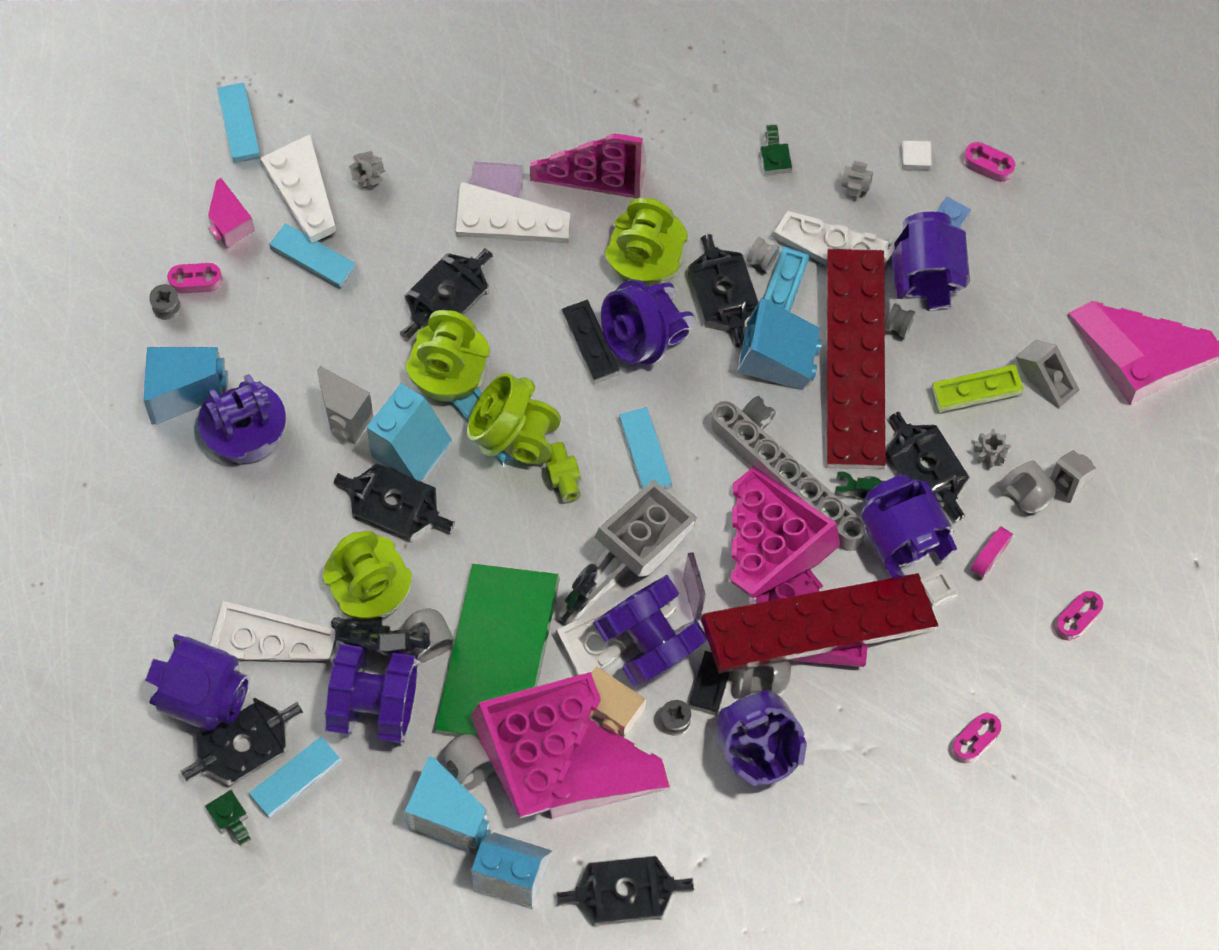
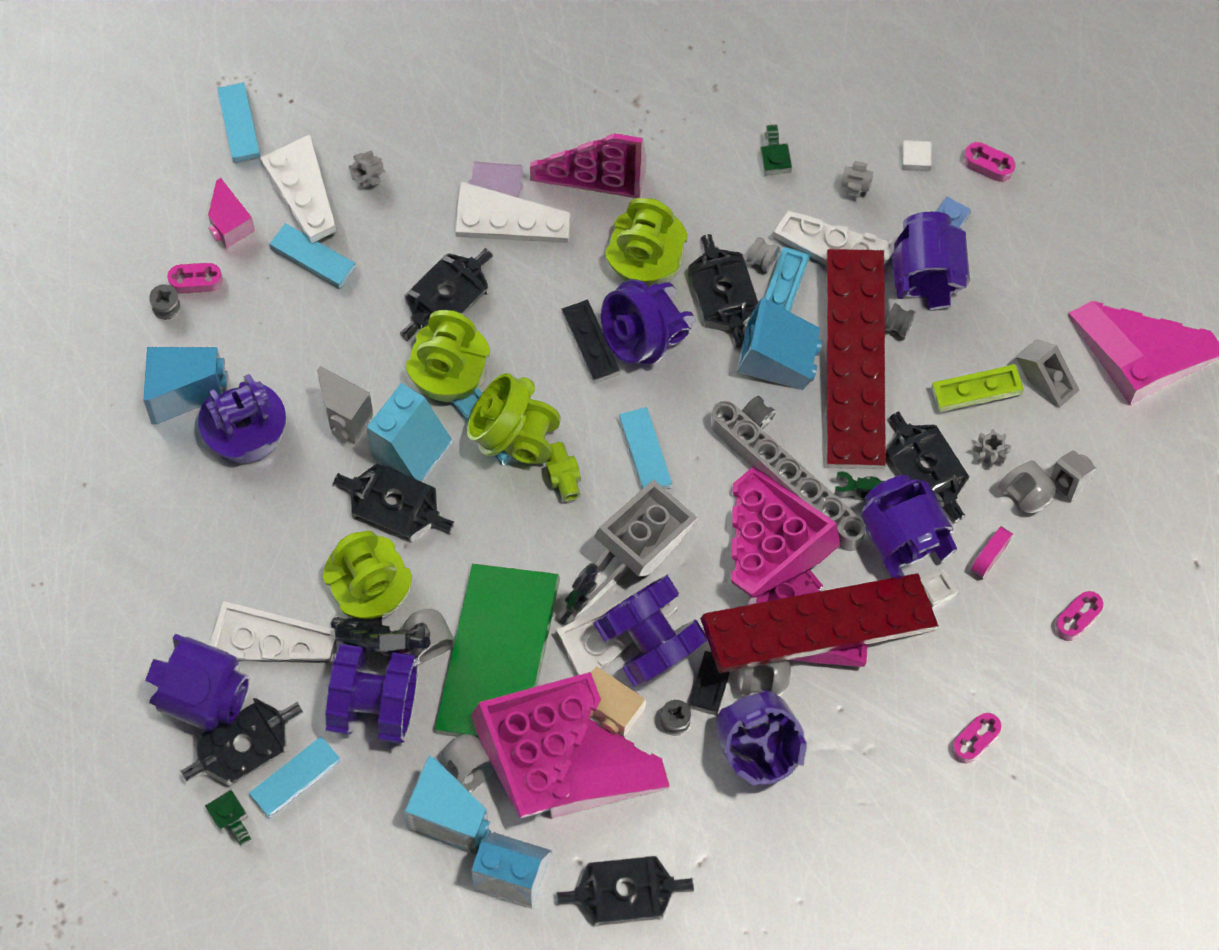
(694, 586): clear purple piece -> none

